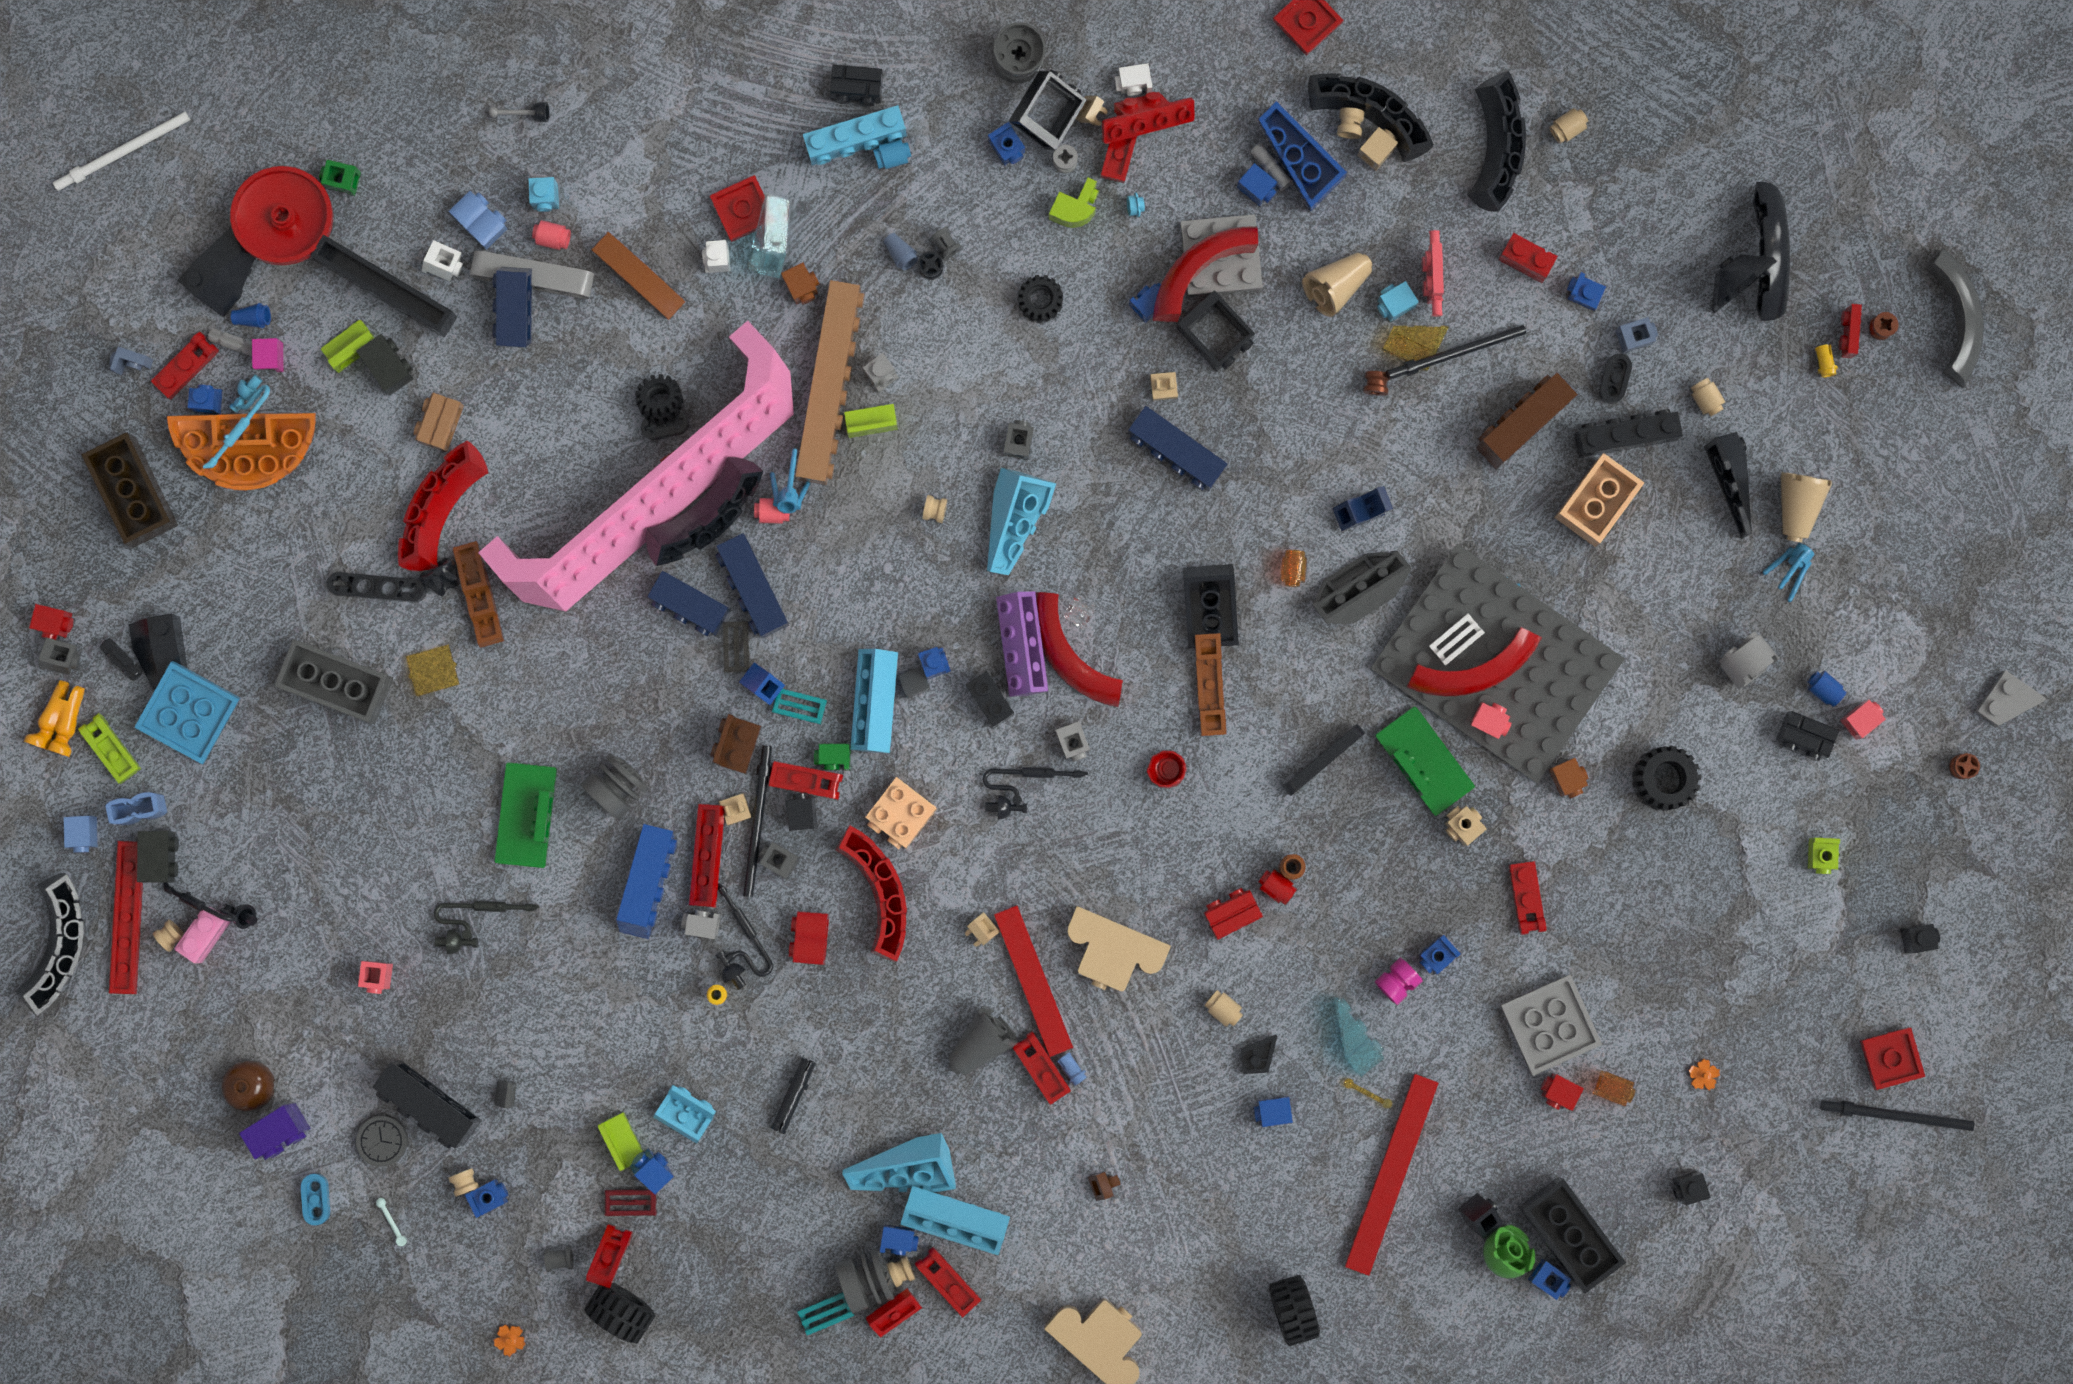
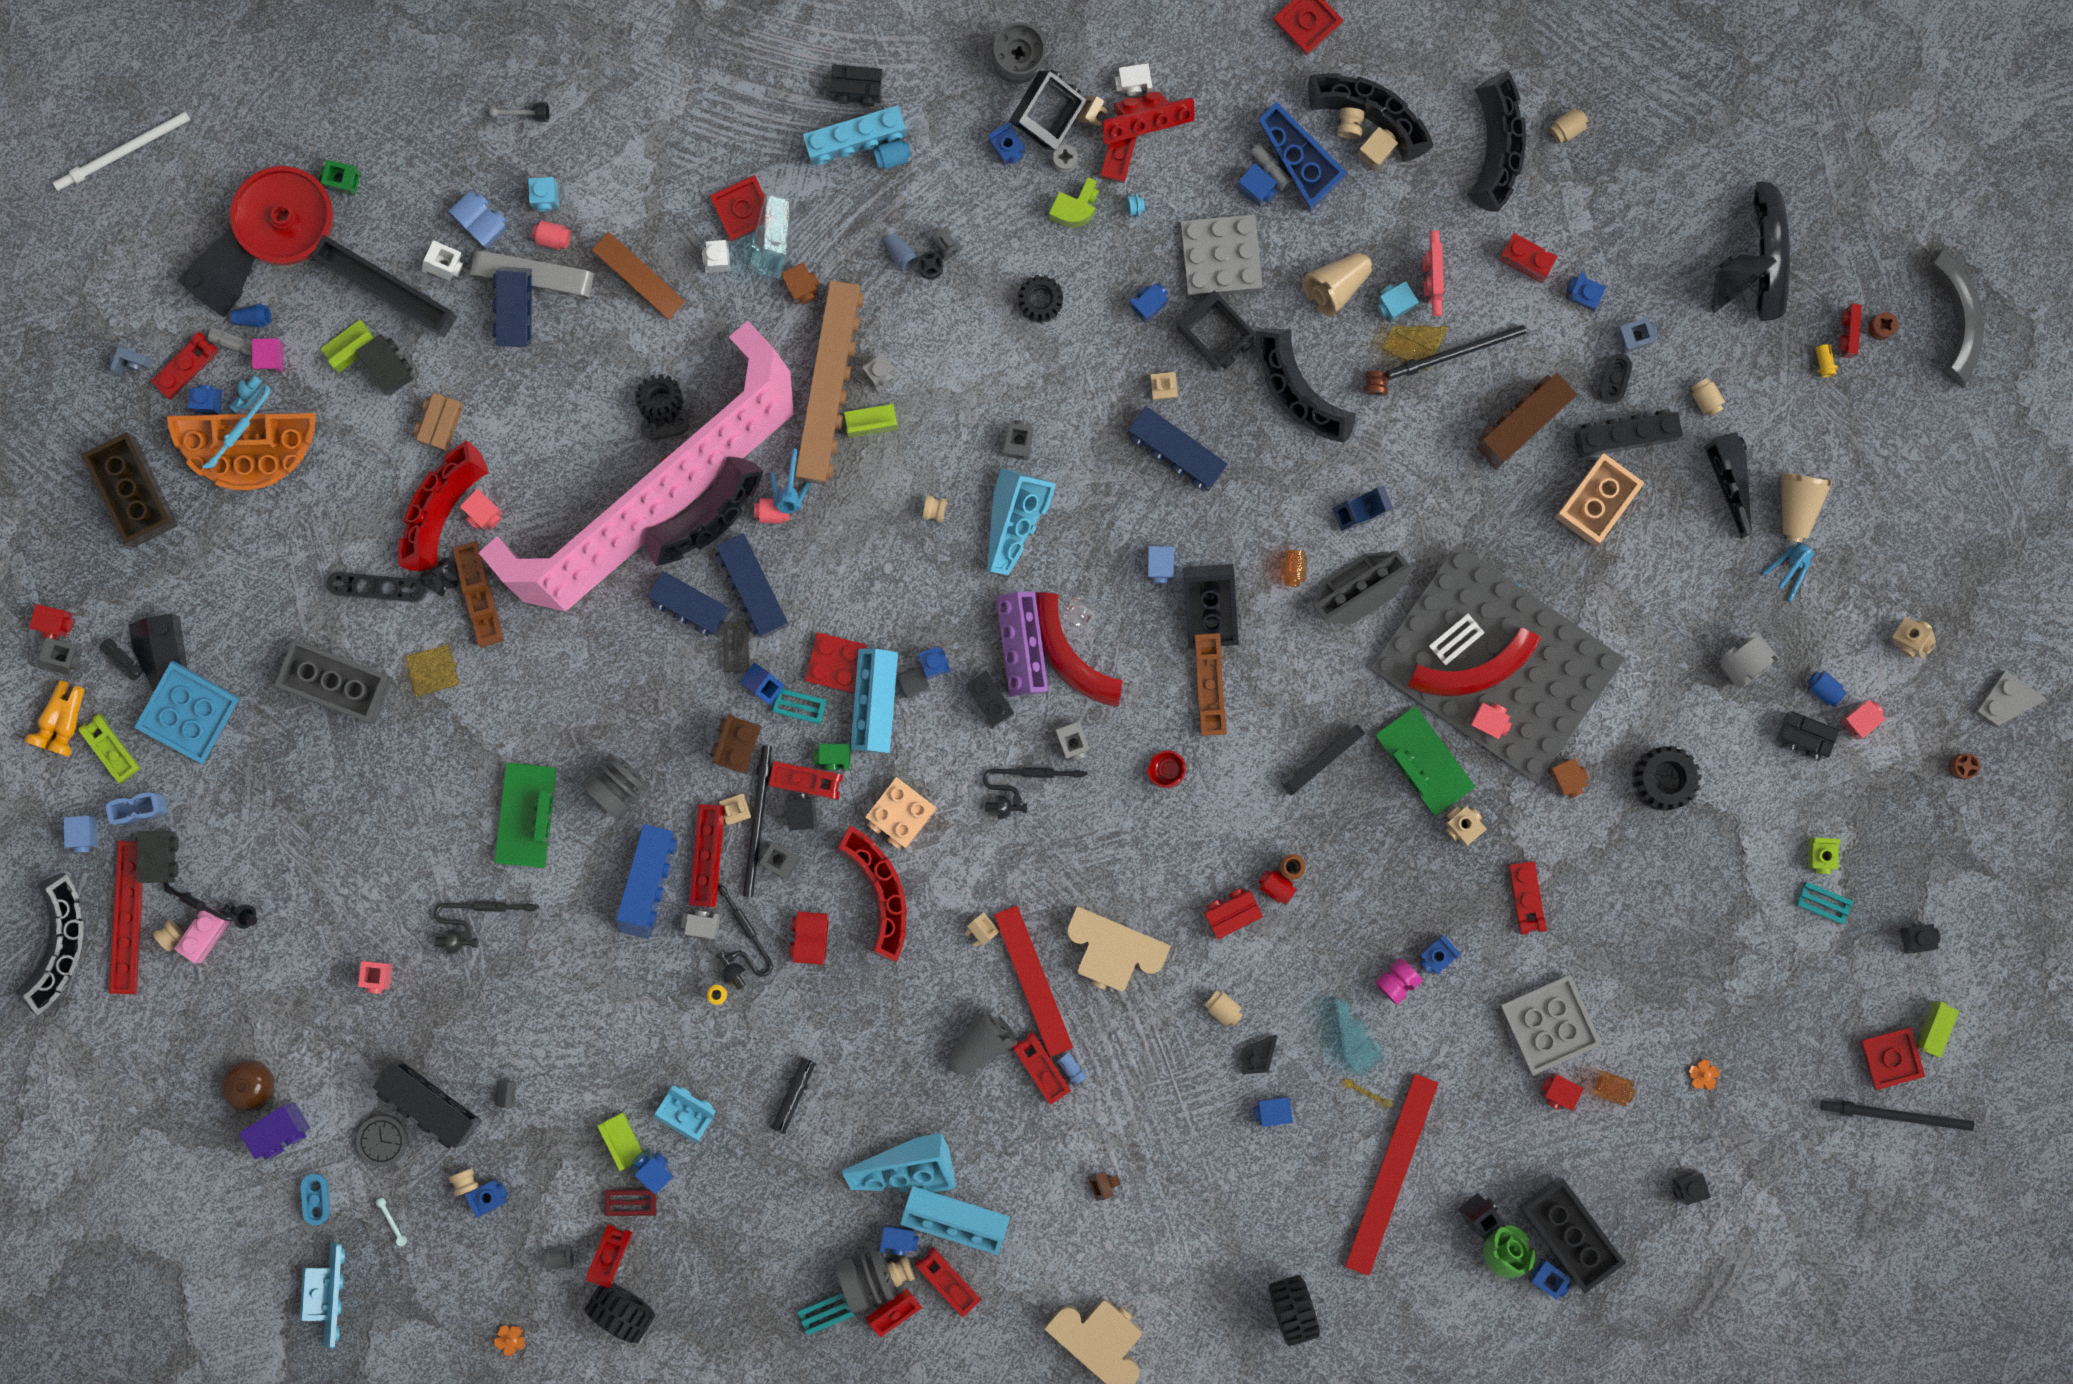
(321, 1292): none -> medium azure bracket
(481, 511): none -> coral brick
(834, 662): none -> red plate
(1160, 564): none -> medium blue brick
(1193, 261): red brick -> none
(1294, 393): none -> black brick
(1844, 911): none -> teal tile
(1914, 638): none -> tan brick
(1937, 1028): none -> lime panel

